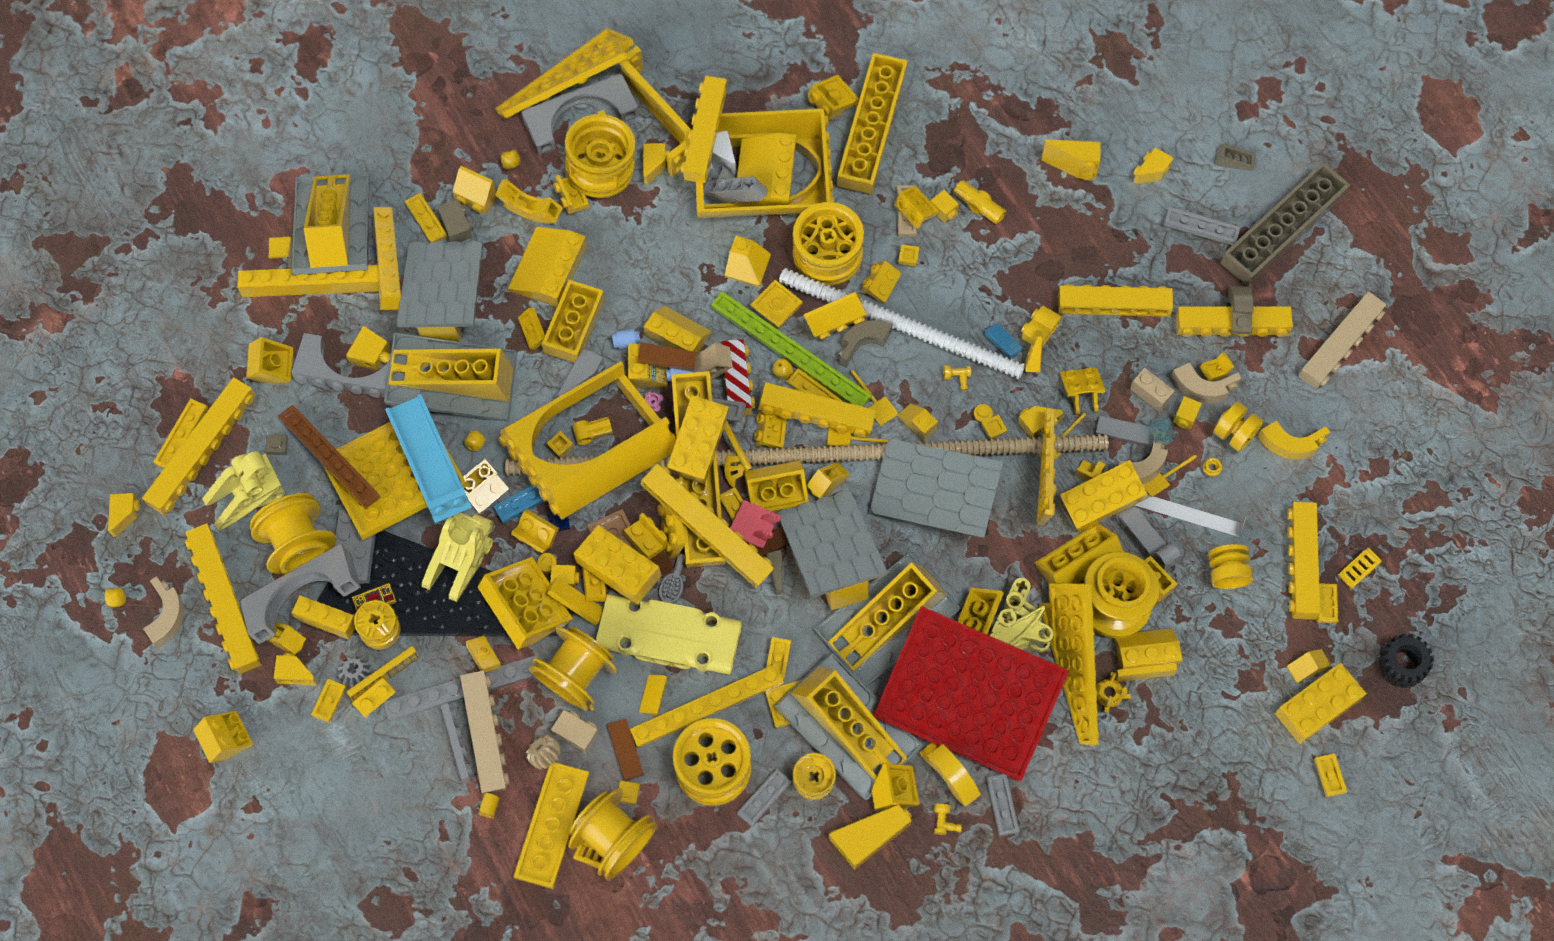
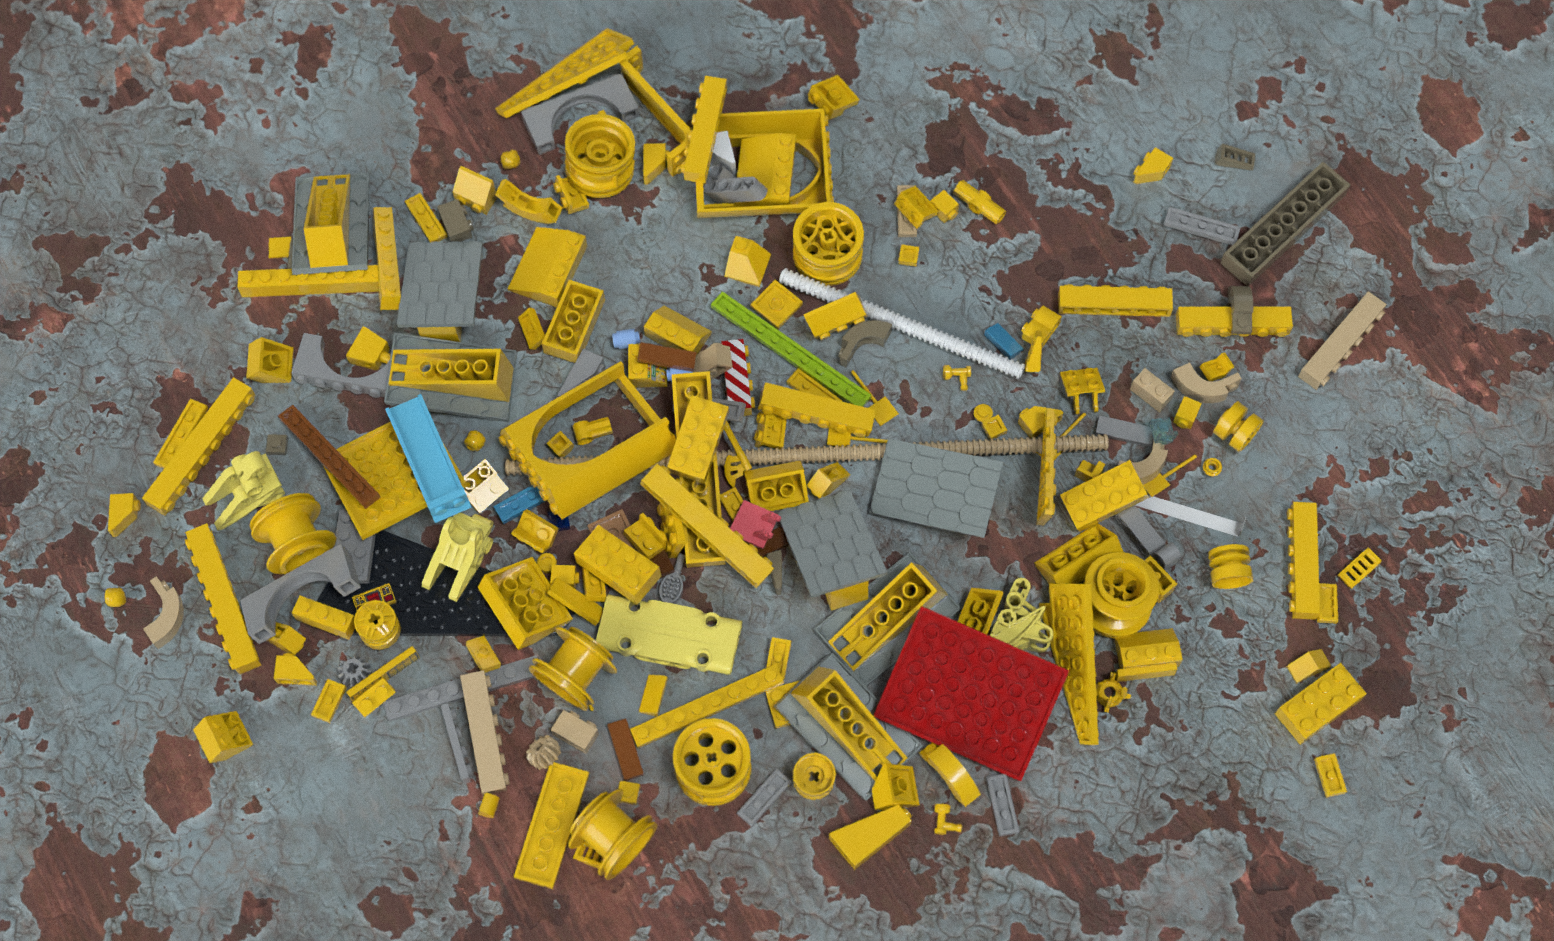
(654, 397): bright pink plate -> none
(782, 369): yellow piece -> none
(872, 123): yellow brick -> none
(881, 281): yellow bracket -> none
(918, 421): yellow slope -> none
(1073, 157): yellow slope -> none
(1291, 447): yellow arch -> none
(1416, 650): black tyre -> none

